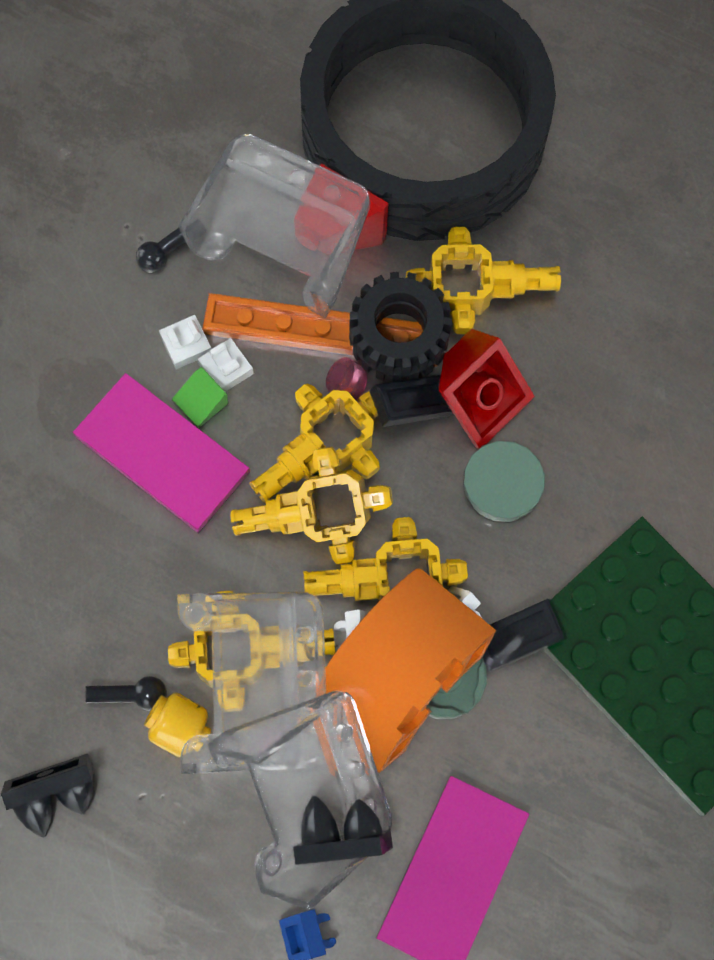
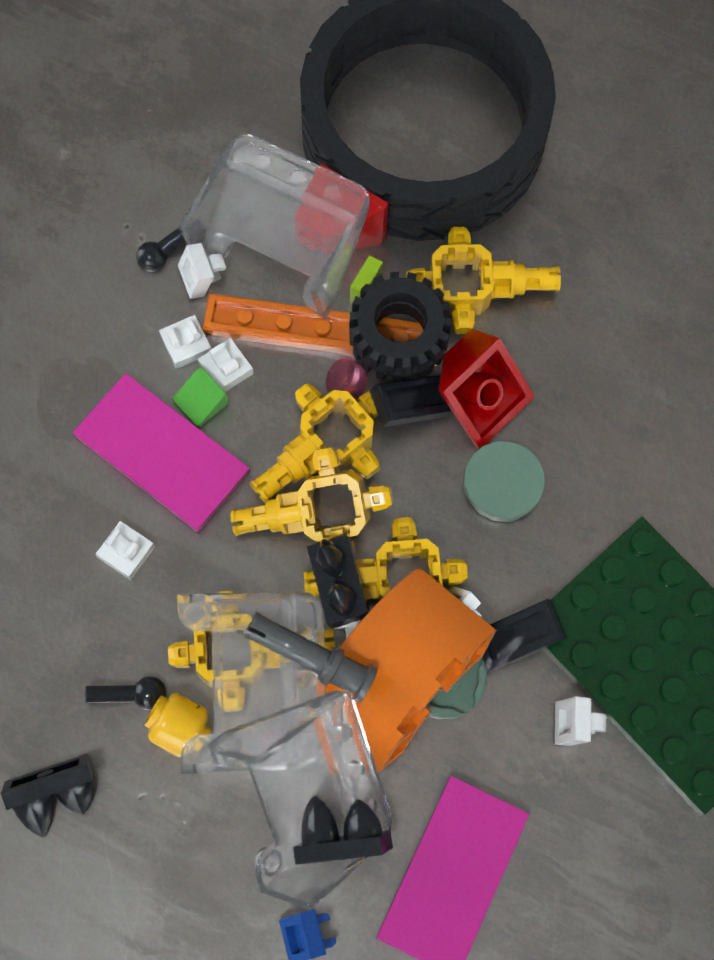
(125, 550): none -> white tile
(199, 270): none -> white tile
(330, 665): none -> dark grey pin
(338, 581): none -> black tile
(371, 269): none -> lime tile
(575, 721): none -> white tile

